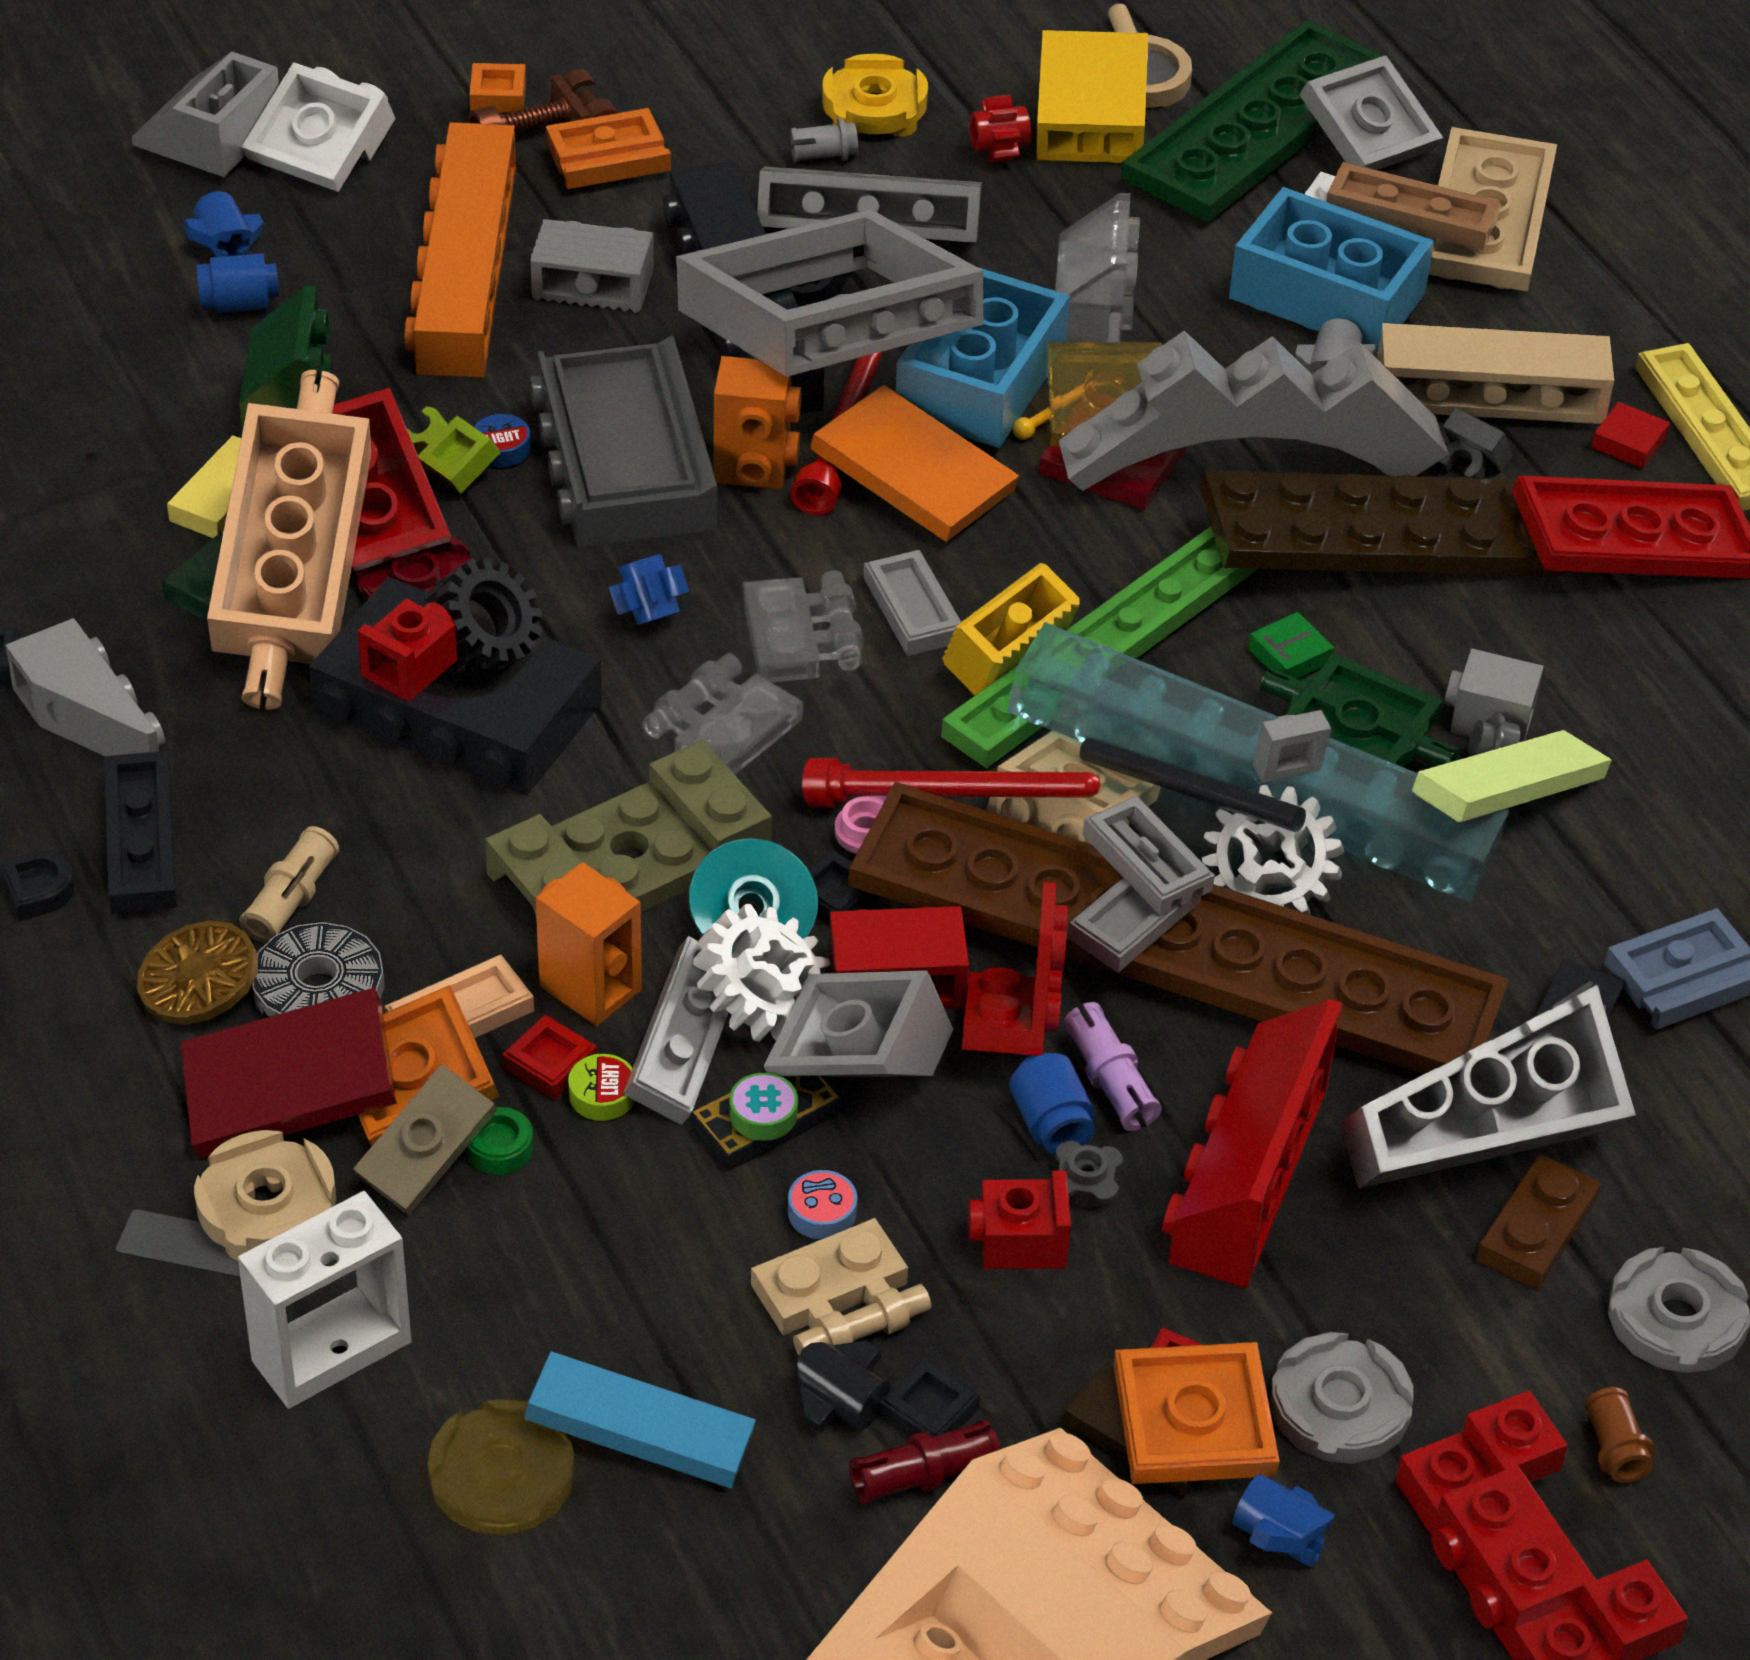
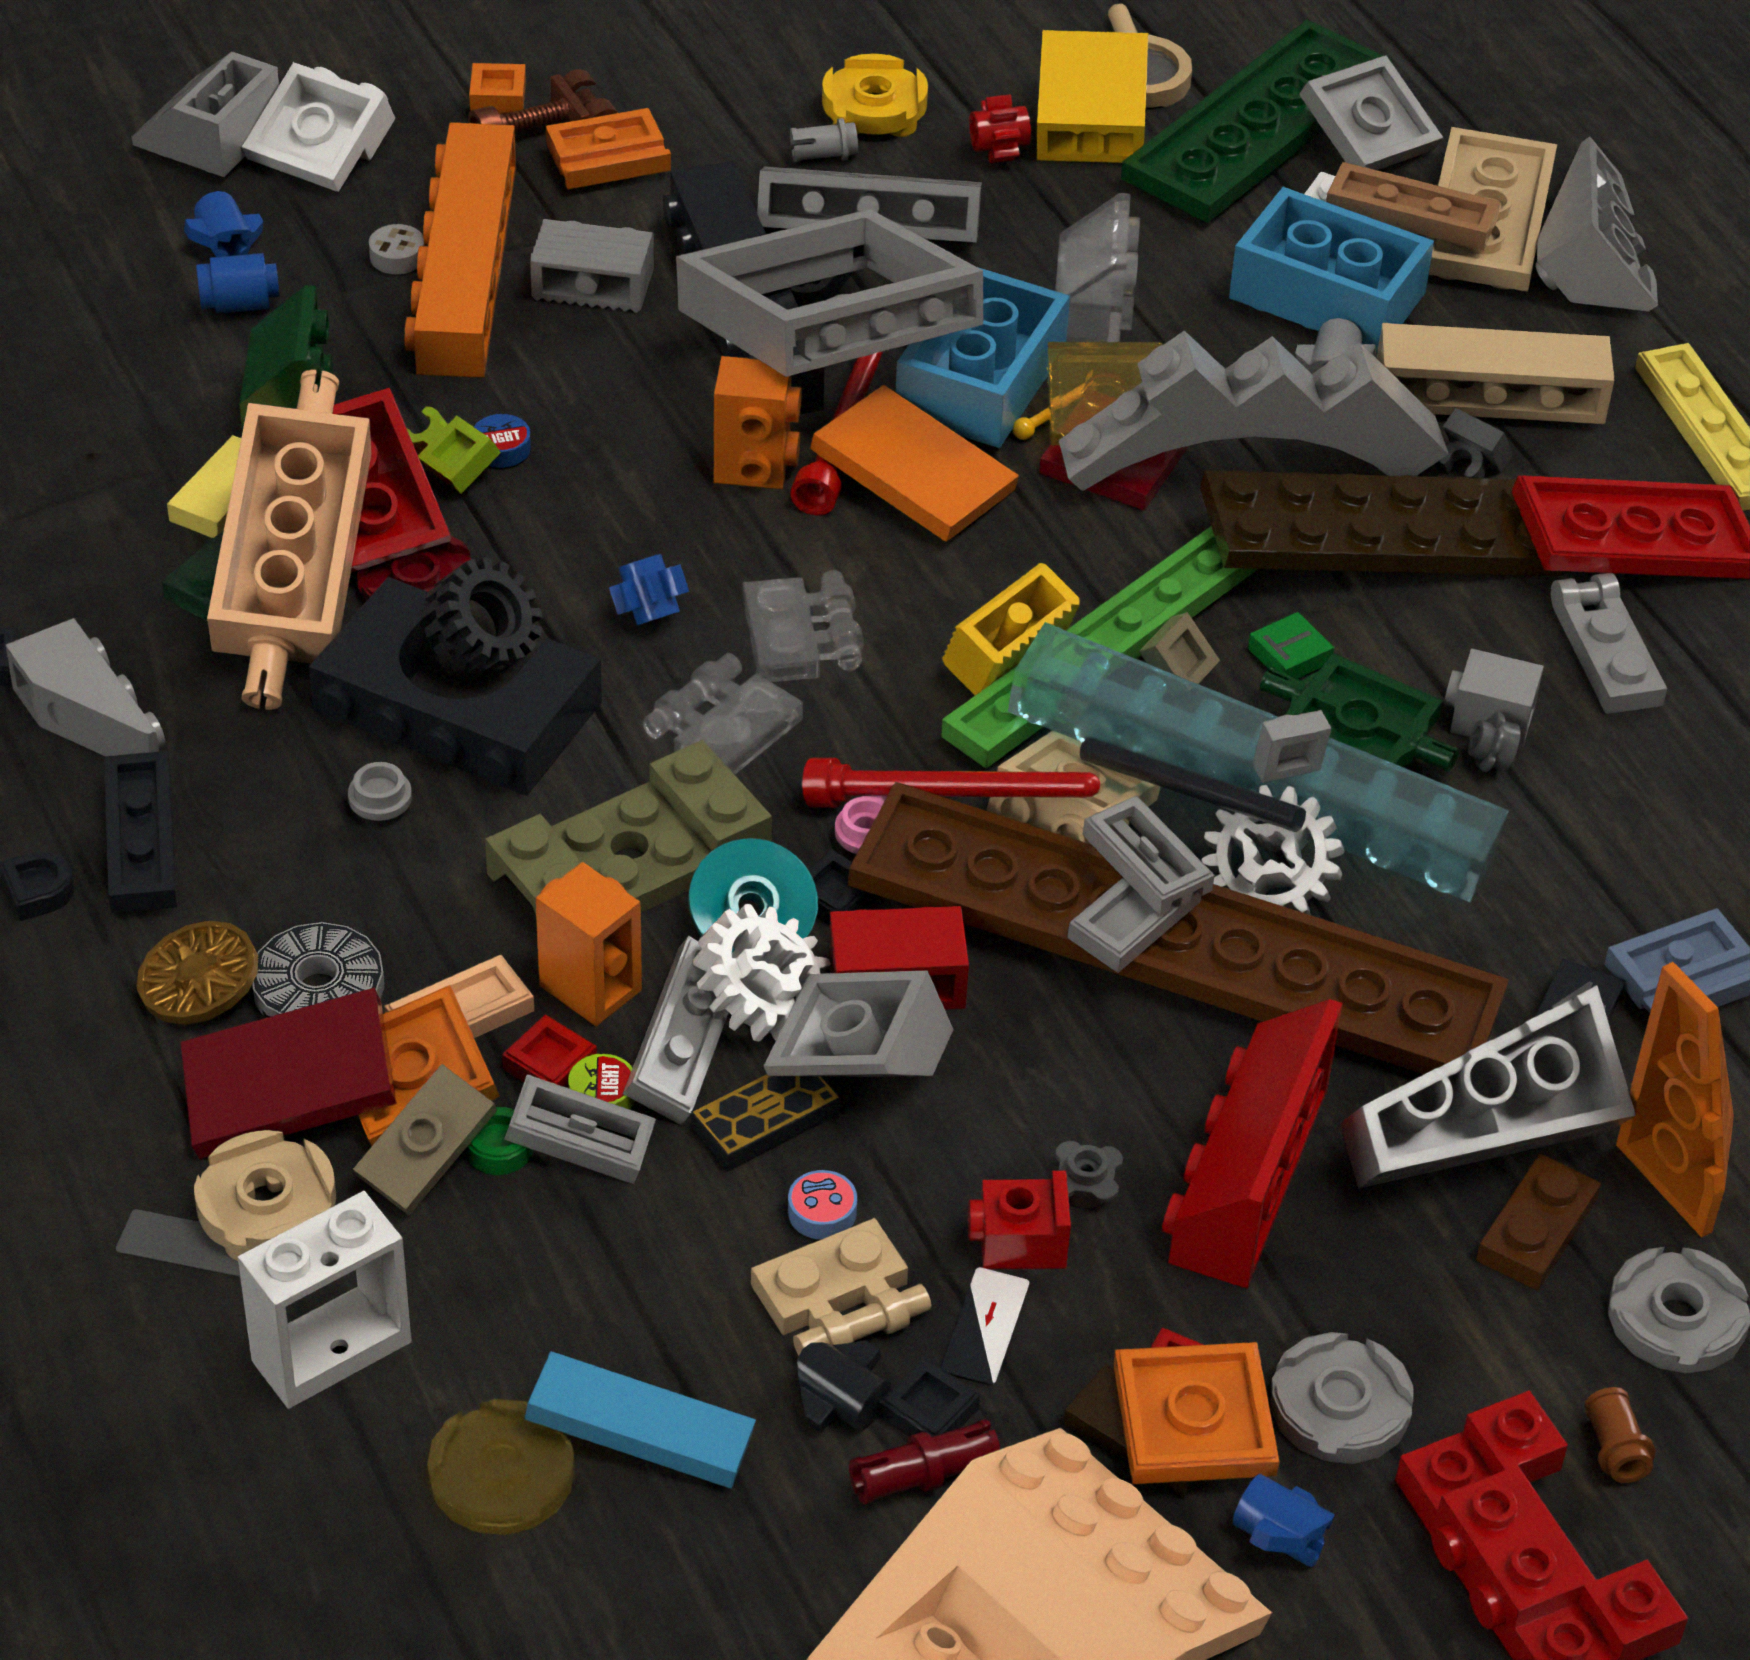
(271, 908): tan pin -> none
(379, 792): none -> light grey plate
(395, 248): none -> light grey tile
(417, 639): red brick -> none
(577, 1137): none -> light grey tile
(624, 444): dark grey window -> none
(763, 1106): tile -> none
(912, 601): light grey tile -> none
(985, 1325): none -> sticker
(1015, 1011): red bracket -> none
(1052, 1101): blue brick -> none
(1112, 1066): lavender pin -> none
(1181, 649): none -> dark tan plate
(1510, 775): yellowish green tile -> none
(1590, 241): none -> light grey wedge
(1608, 644): none -> light grey plate
(1630, 435): red tile -> none
(1682, 1102): none -> orange wedge

